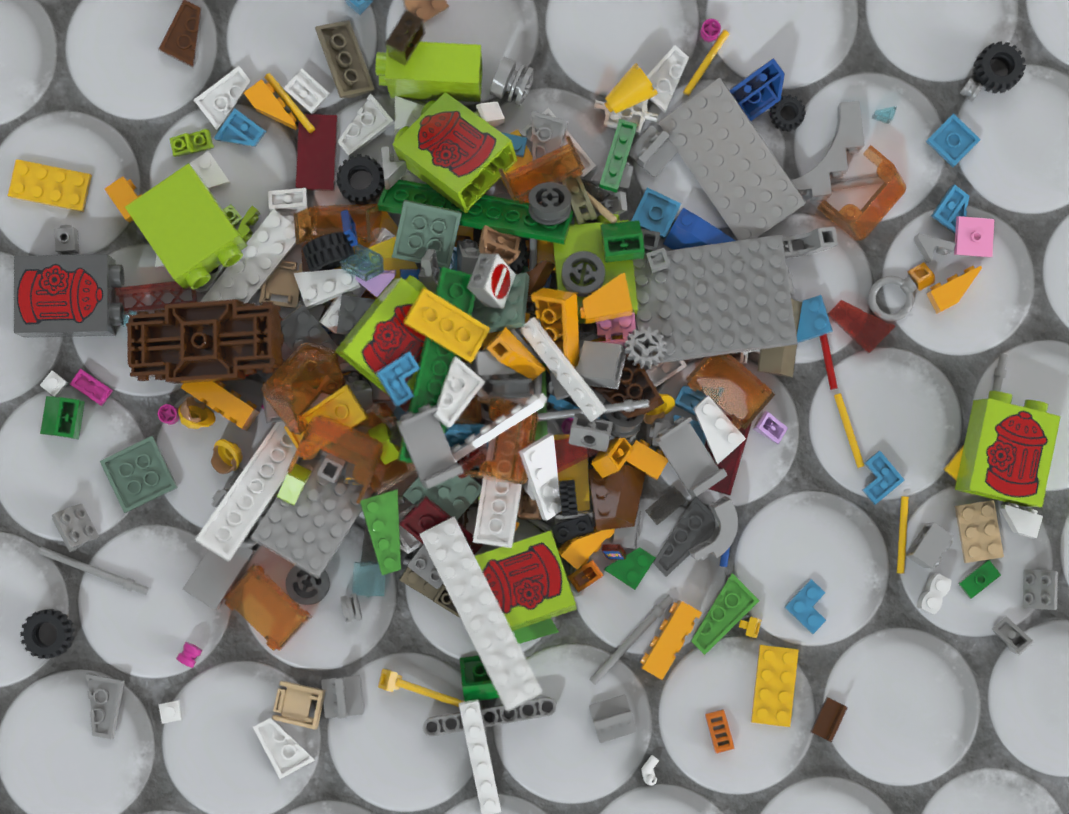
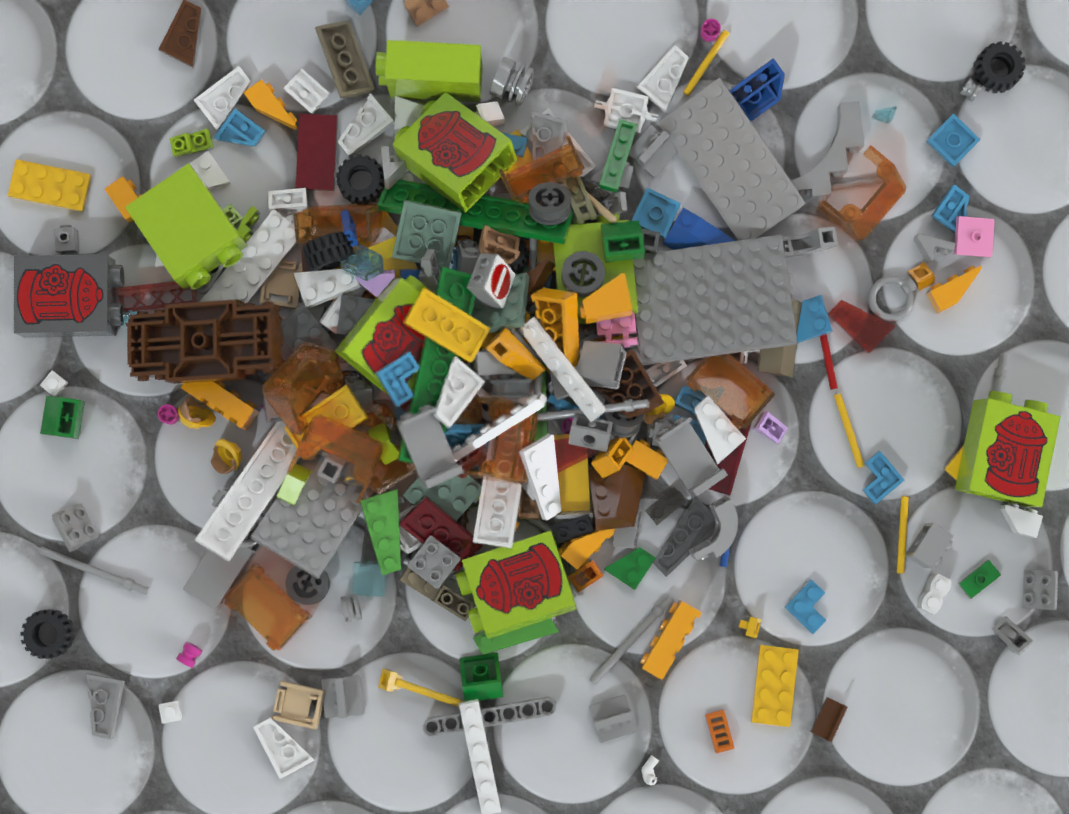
(91, 387): dark pink plate -> none
(138, 474): sand green plate -> none
(289, 102): yellow bar -> none
(407, 30): dark brown window -> none
(481, 614): white plate -> none
(568, 497): black tyre -> none
(613, 551): tile -> none
(630, 90): yellow cone -> none
(654, 345): light grey gear -> none
(658, 260): light grey plate -> none
(727, 610): bright green wing -> none
(788, 124): black tyre -> none
(979, 531): tan plate -> none

